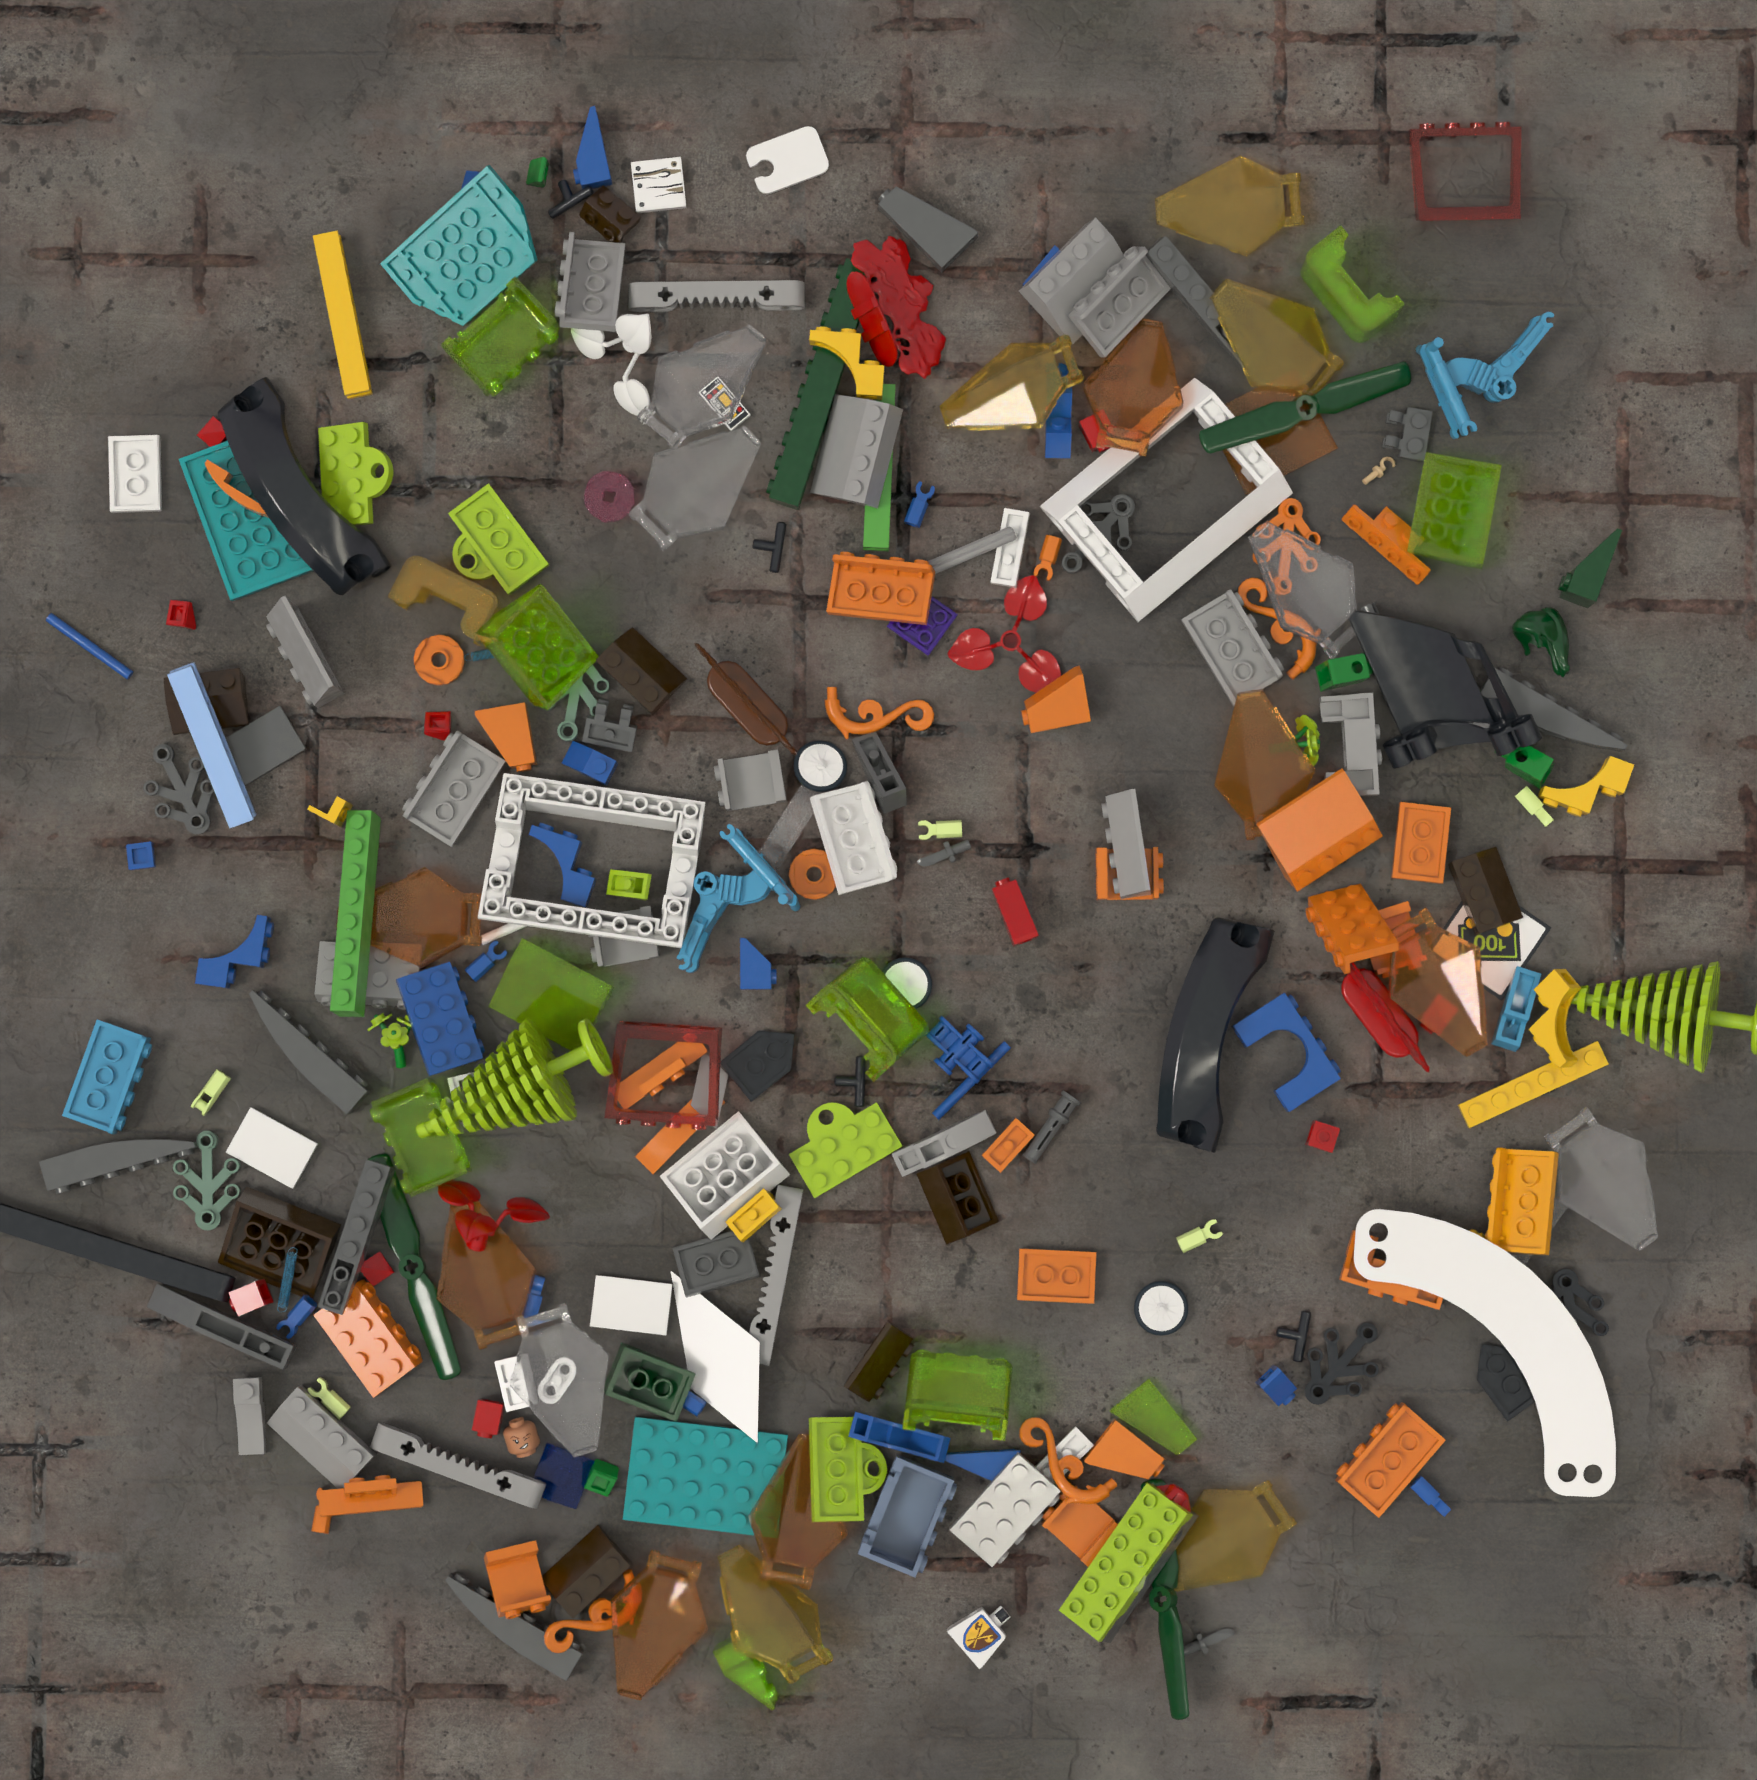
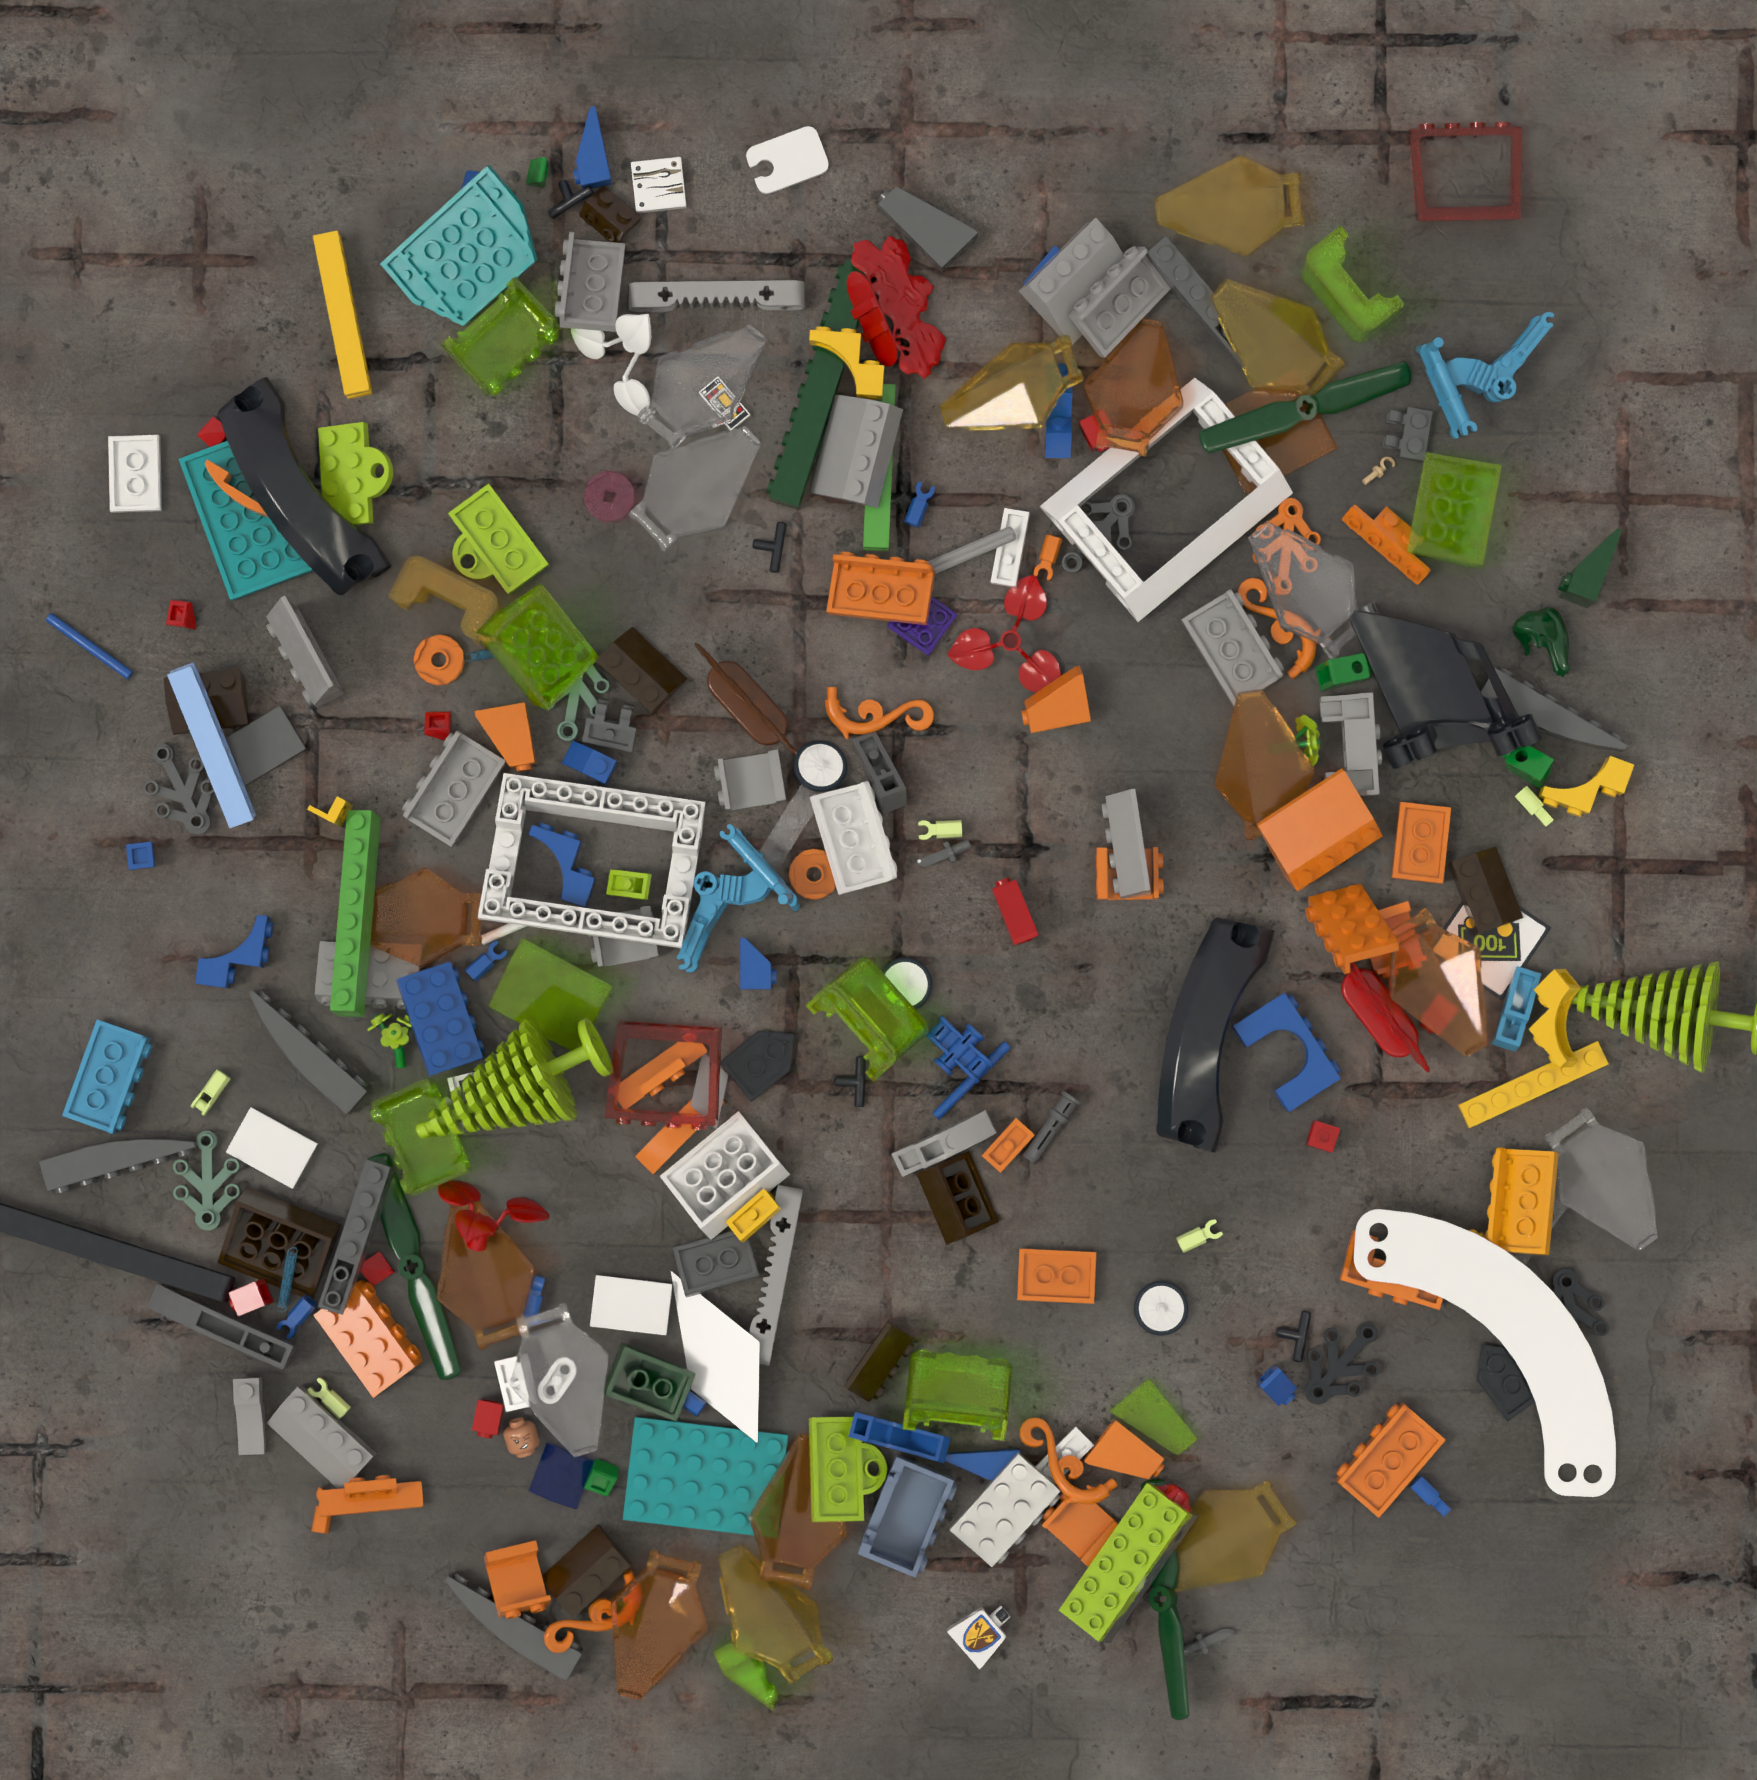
(392, 1442): light grey gear -> none
(843, 1146): lime plate -> none

